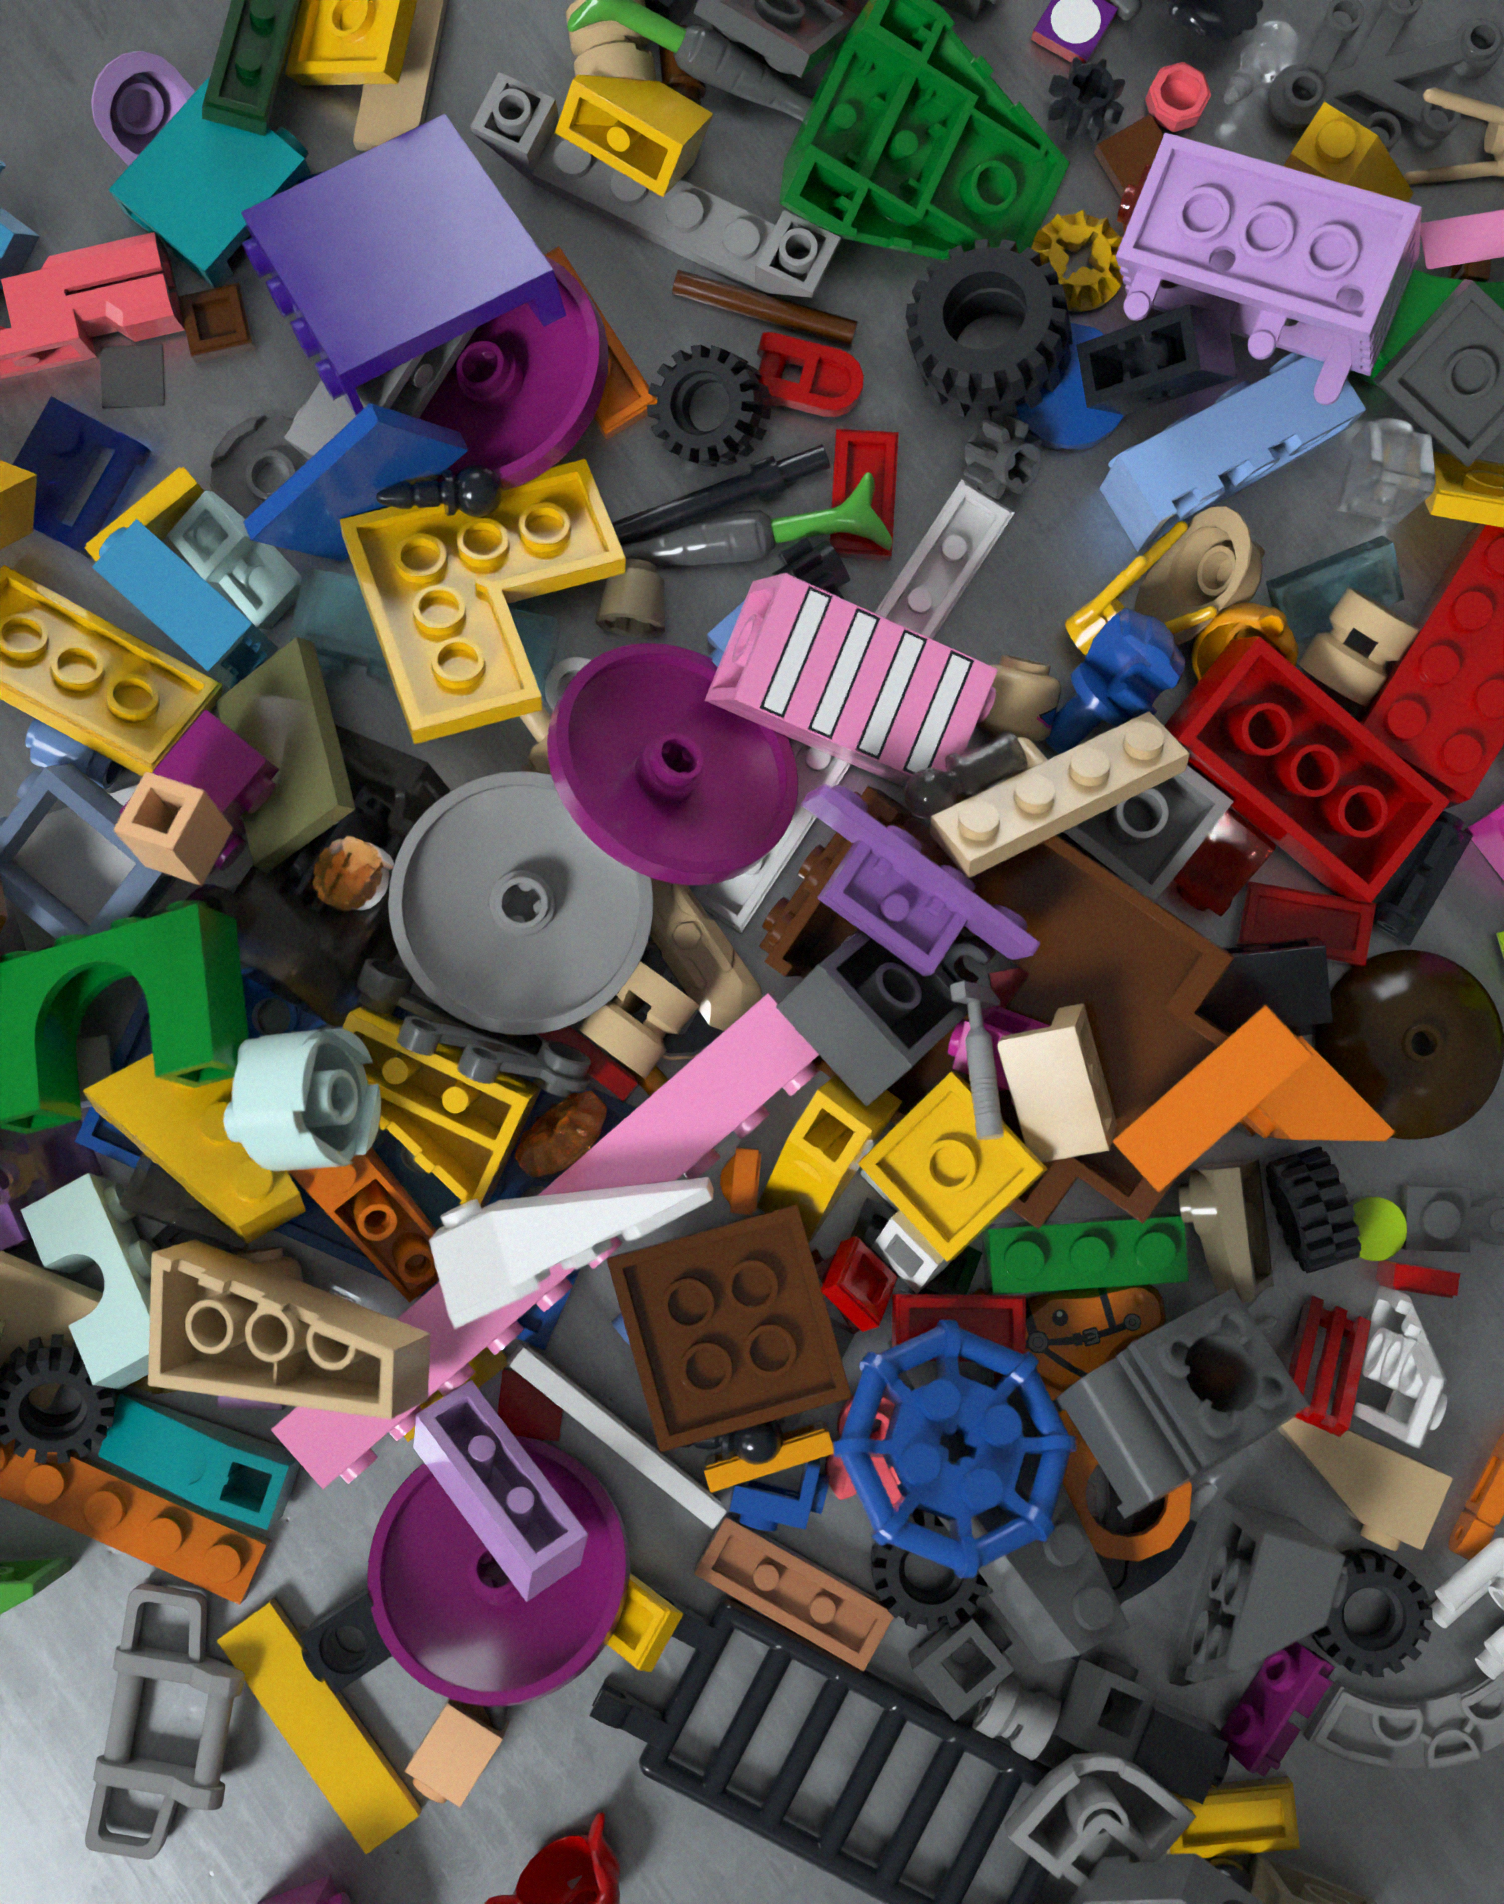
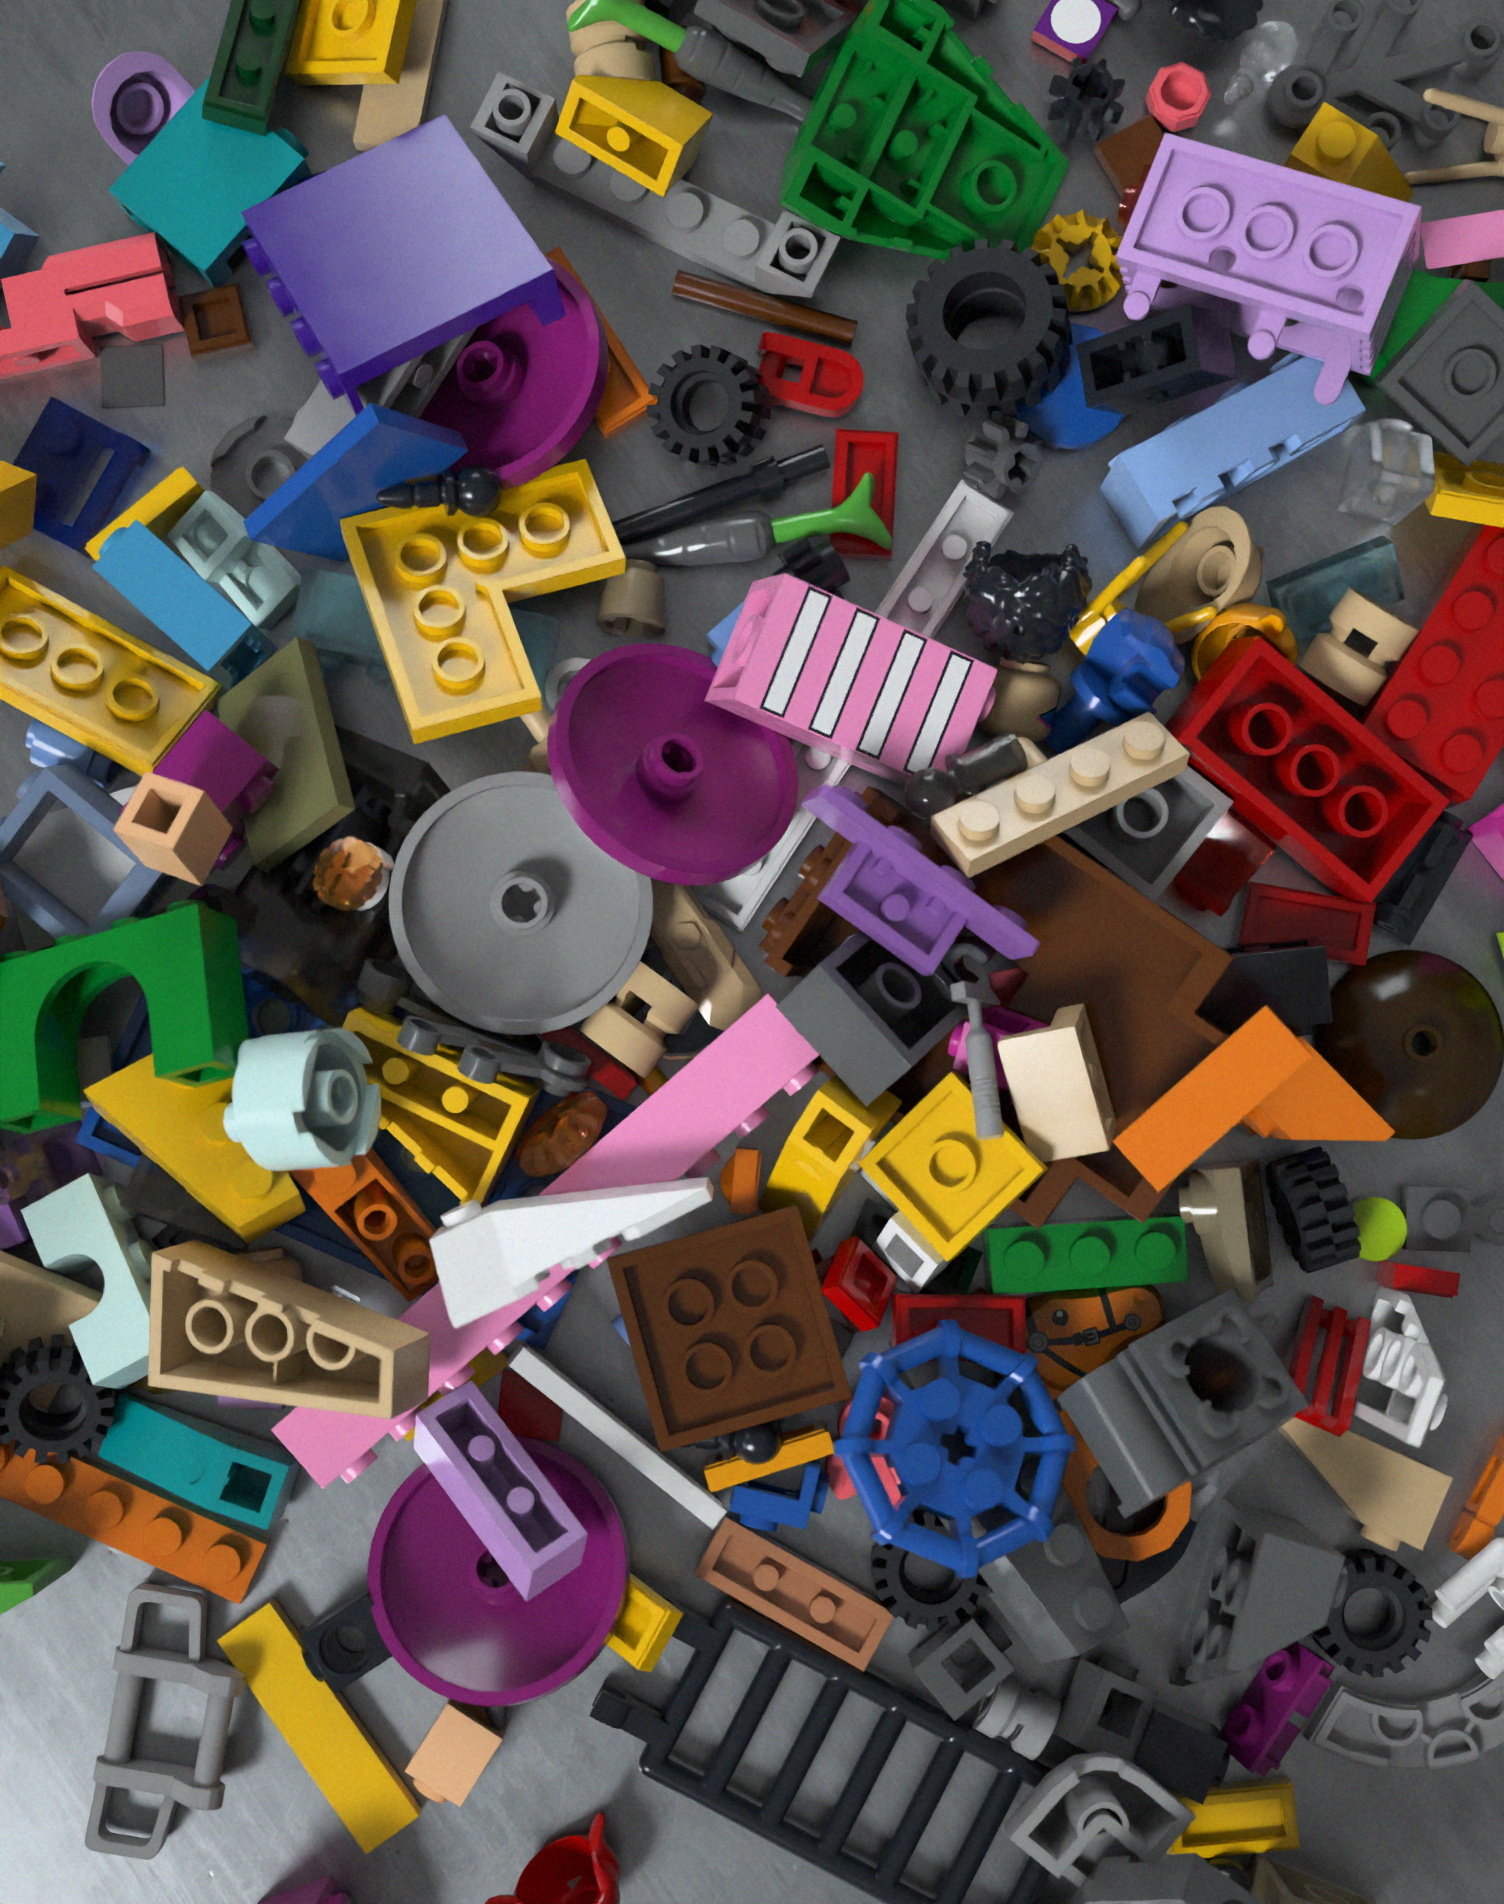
(1025, 600): none -> black piece

